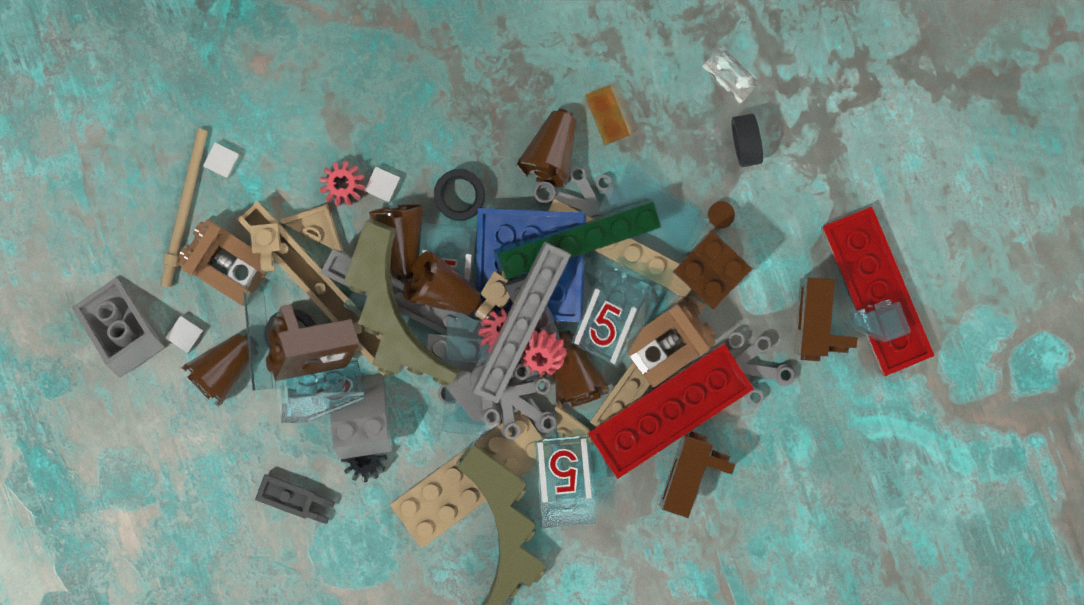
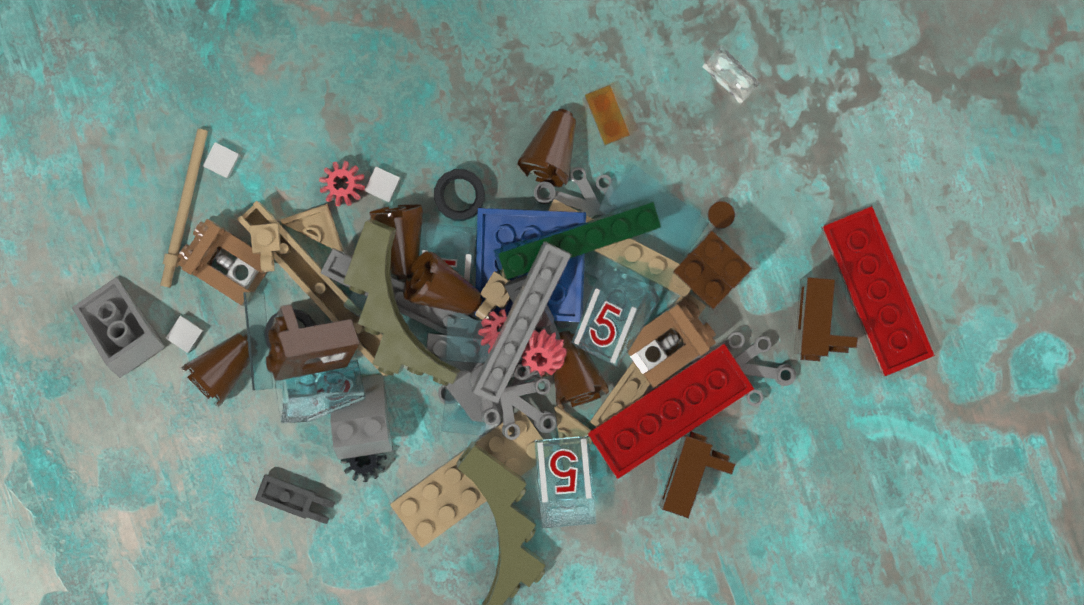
(747, 140): black tyre -> none
(882, 323): clear light blue slope -> none

